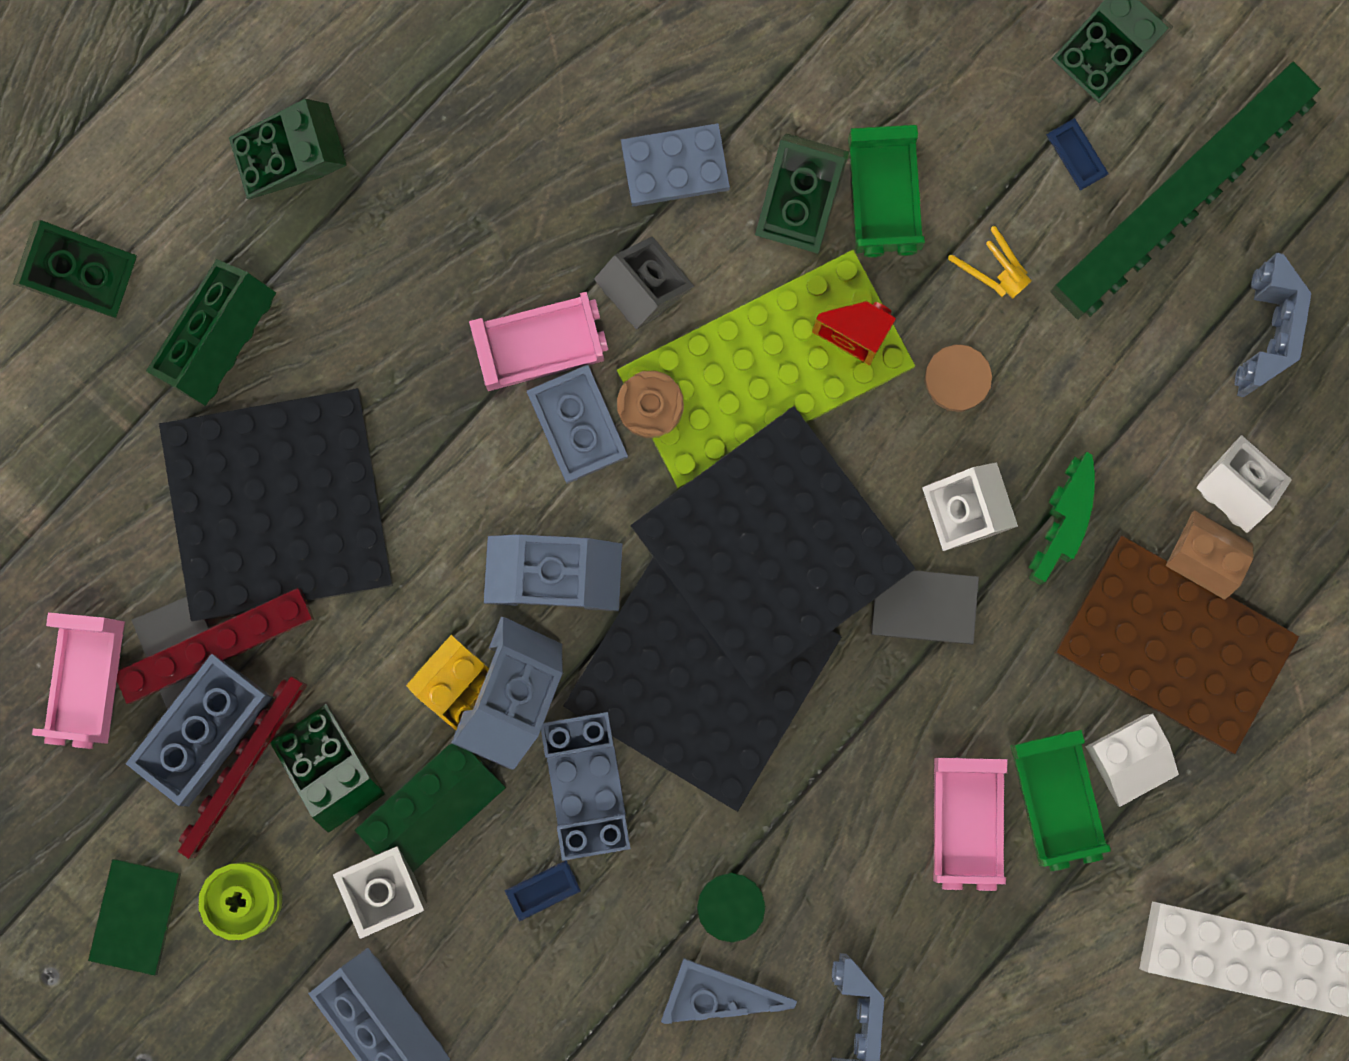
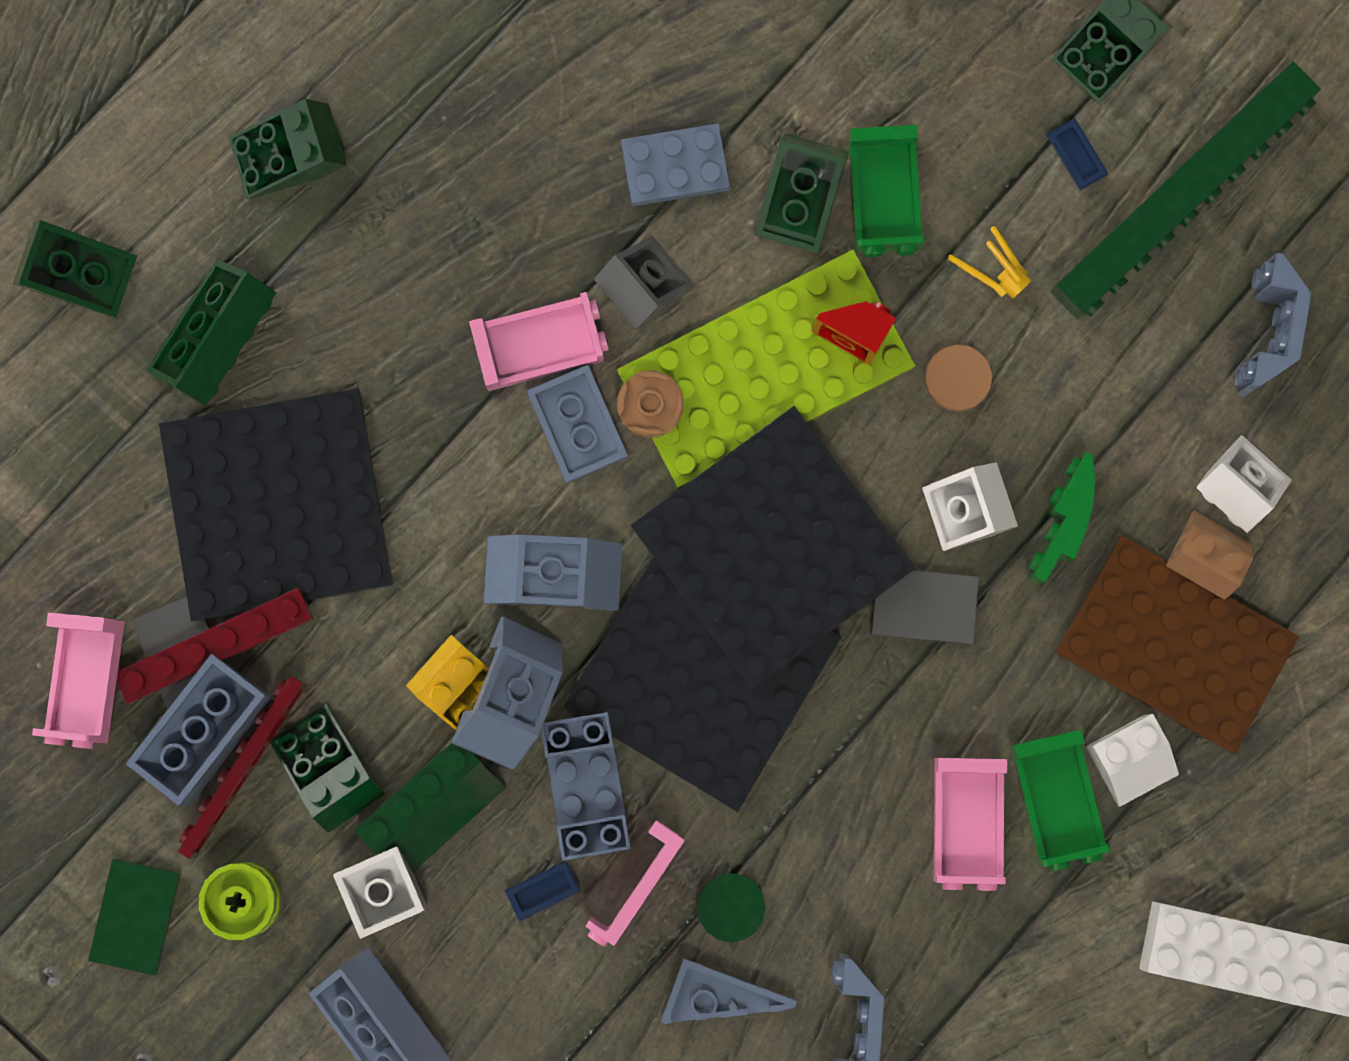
(612, 933): none -> bright pink panel

